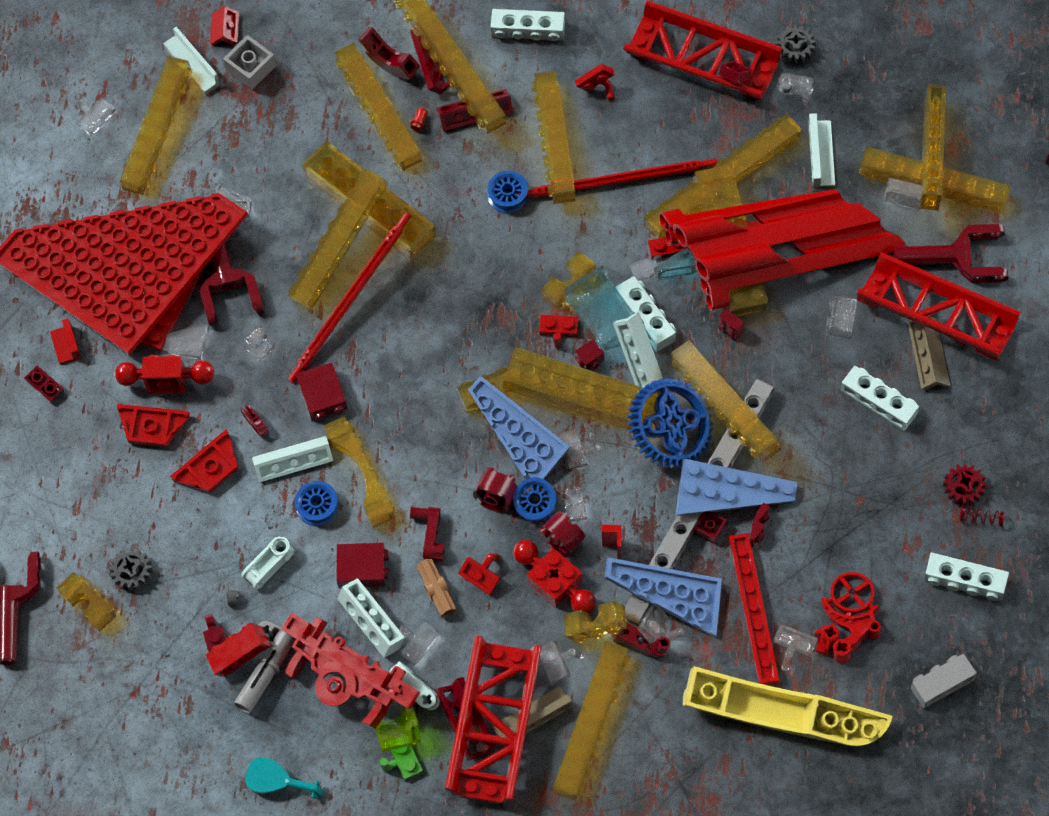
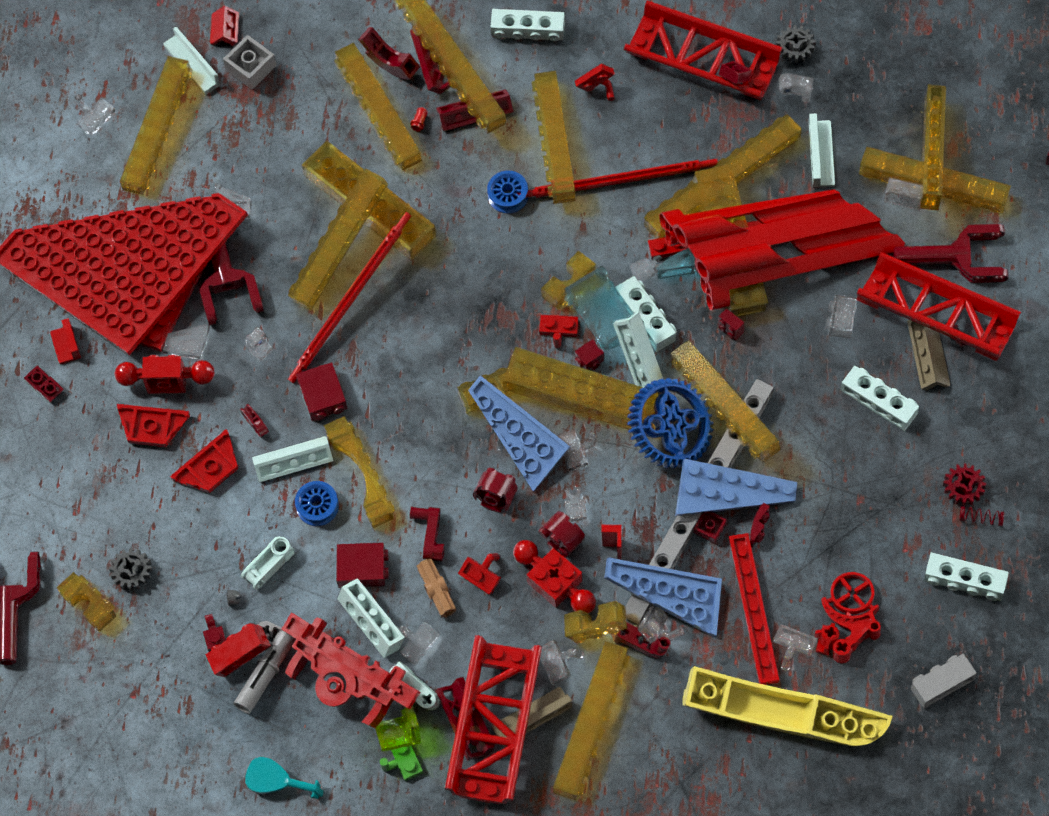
(518, 494): blue wheel -> none

